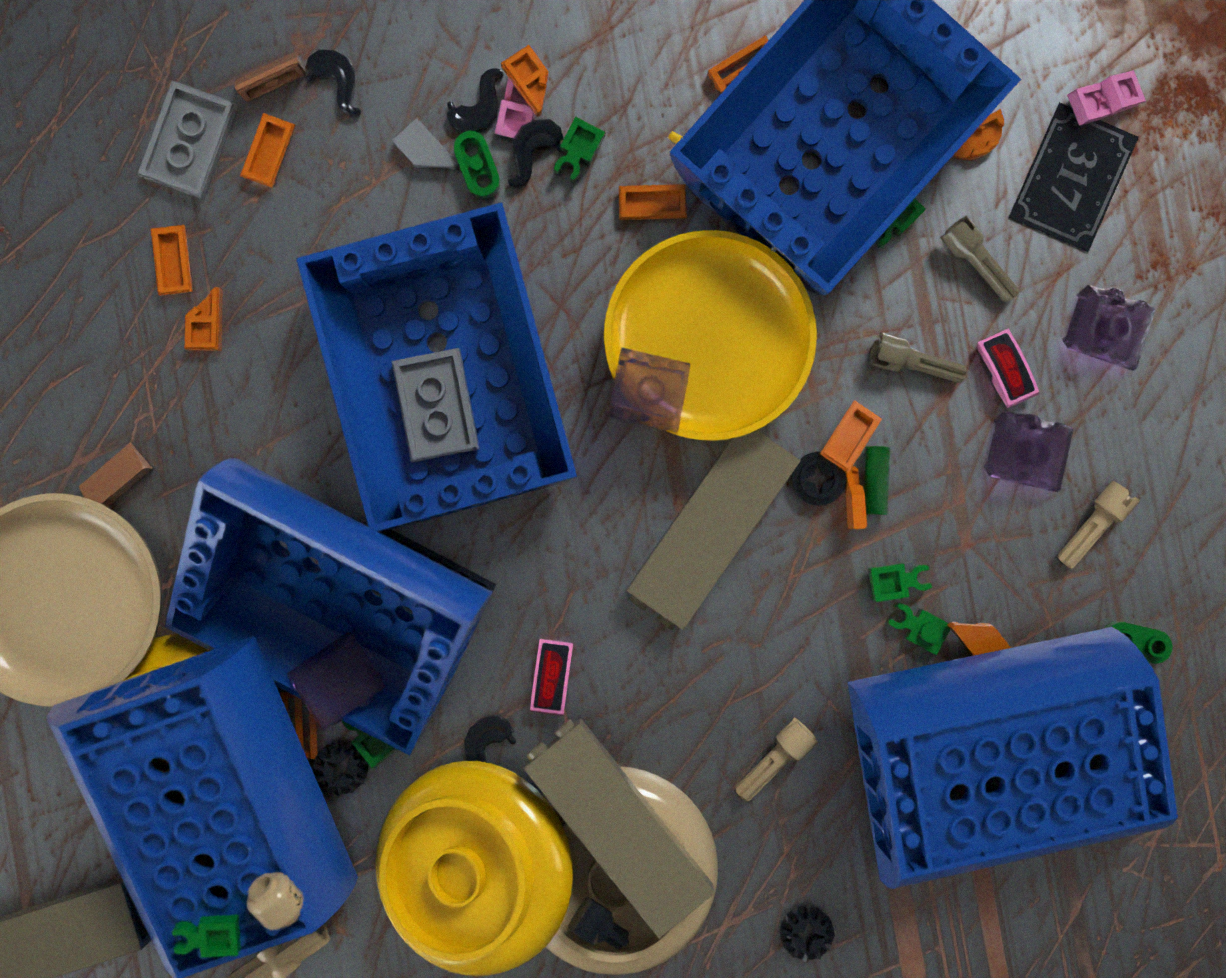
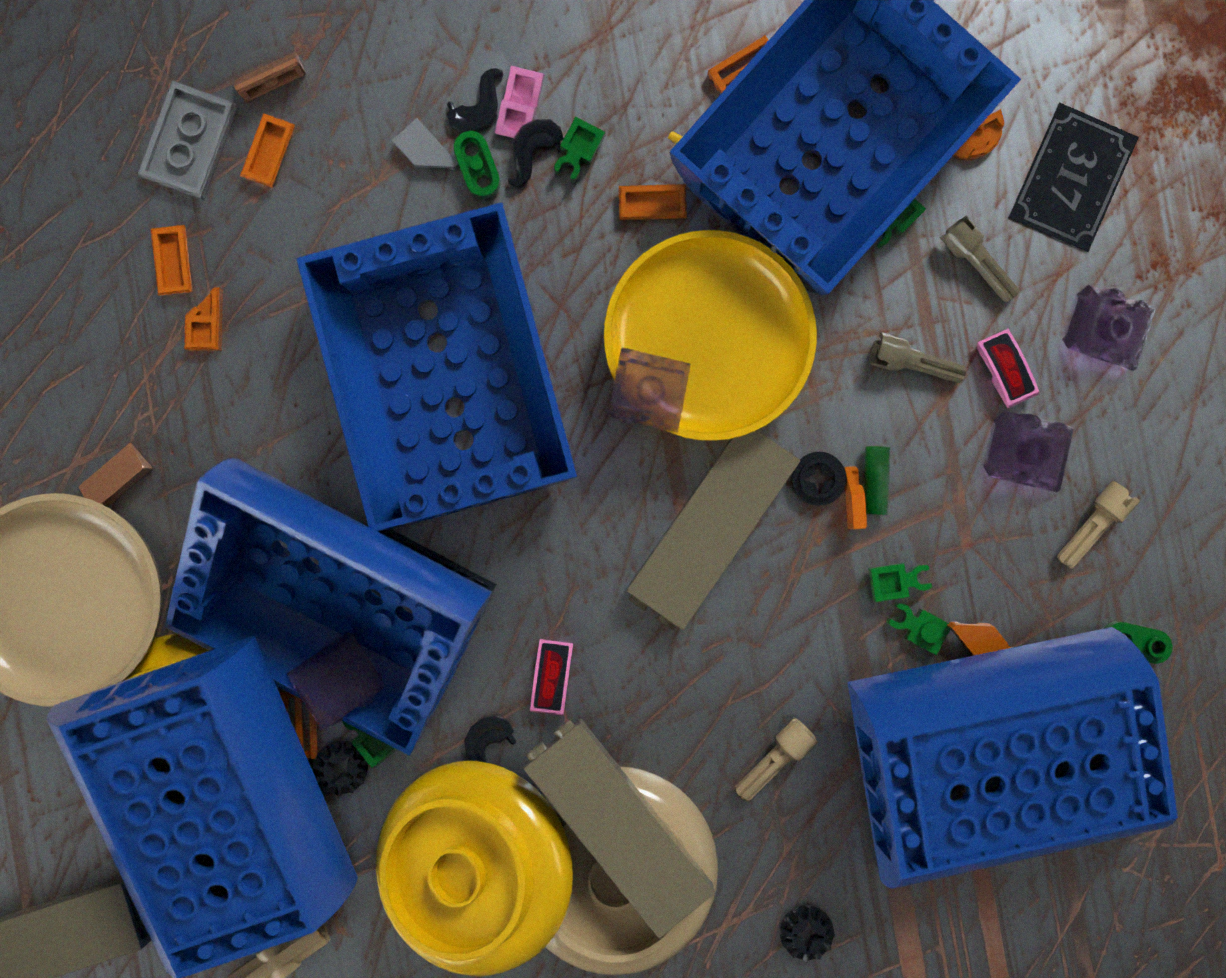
(213, 935): green plate -> none
(275, 900): tan head -> none
(336, 66): black piece -> none
(435, 405): light grey tile -> none
(528, 77): orange tile -> none
(596, 924): black axle -> none
(850, 436): orange tile -> none
(1106, 98): bright pink slope -> none

